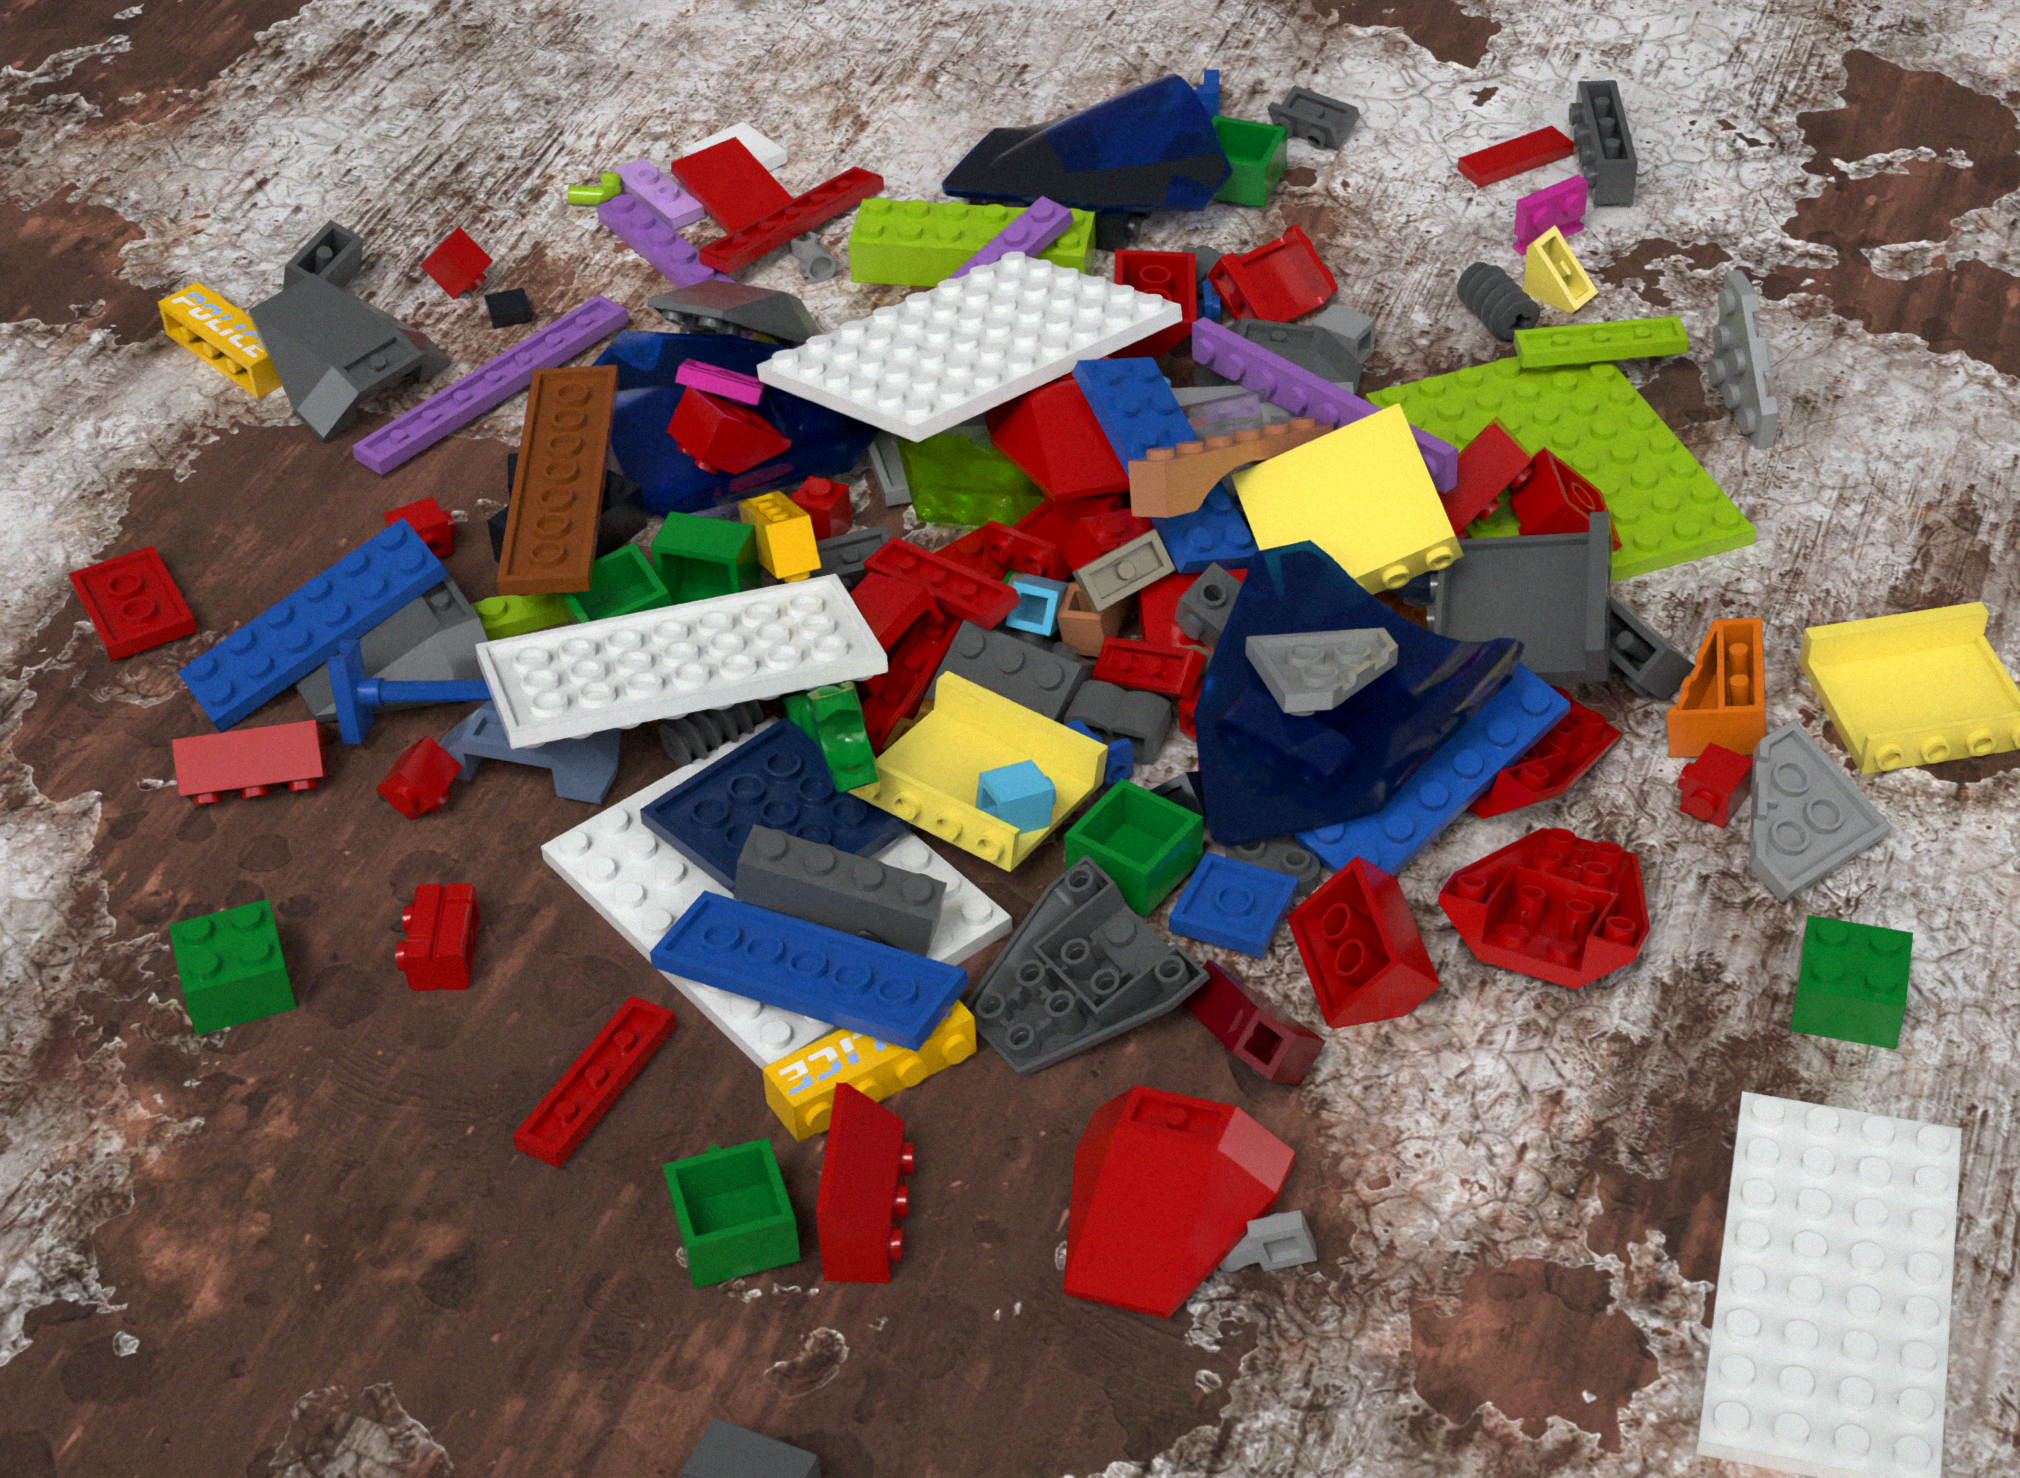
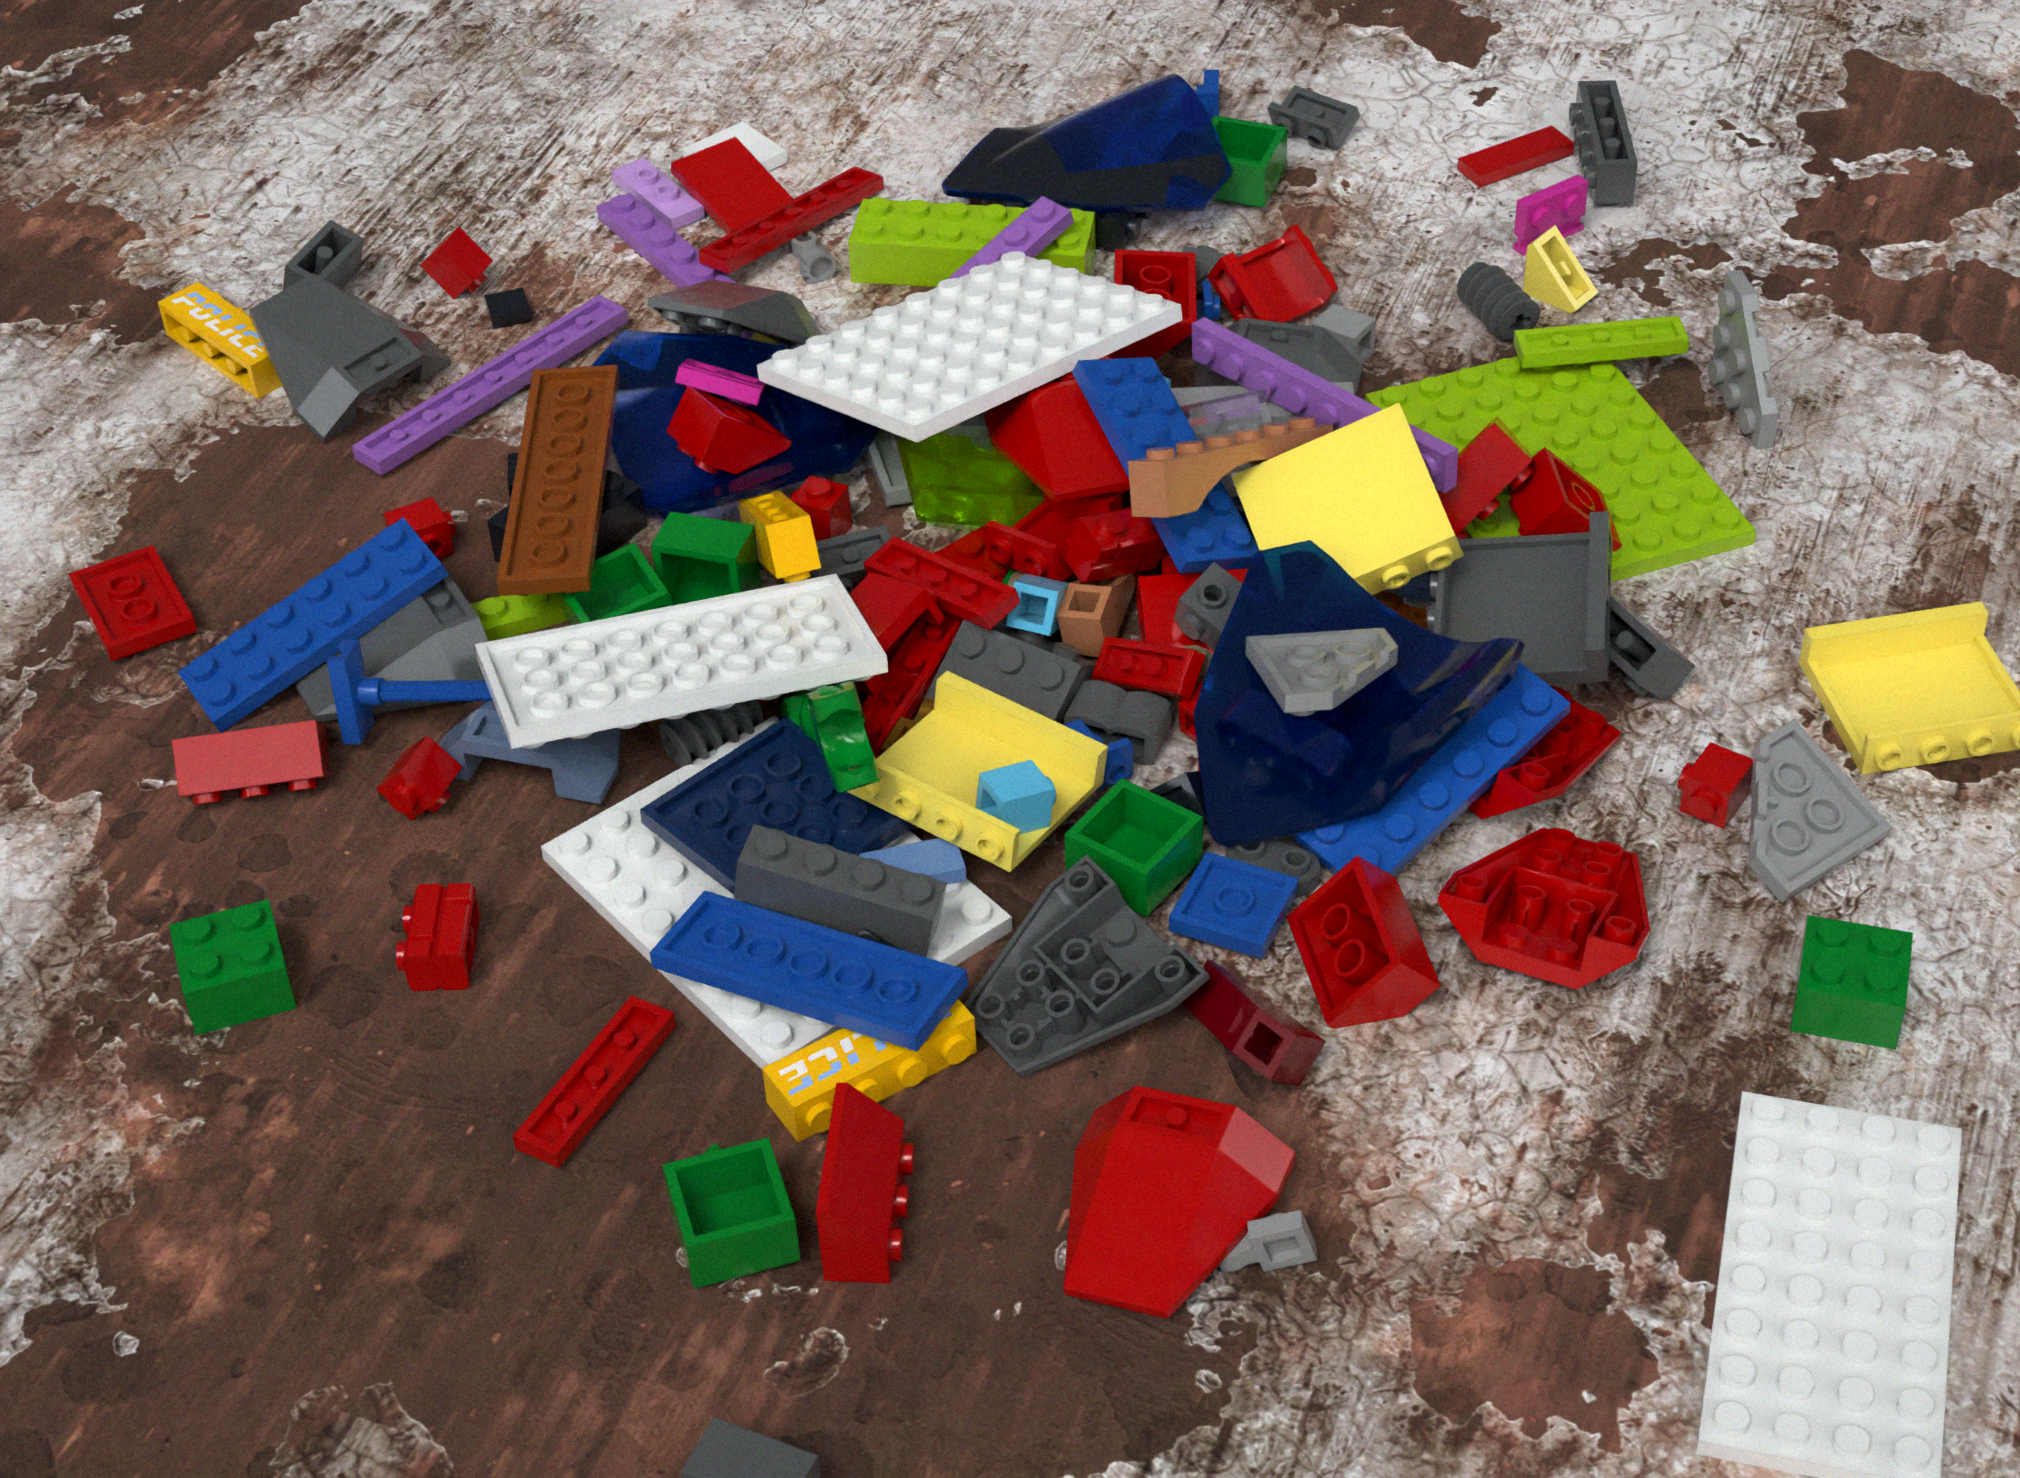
(596, 195): lime arm -> none
(930, 857): none -> medium blue tile
(1123, 570): dark tan plate -> none
(1724, 693): orange wedge -> none

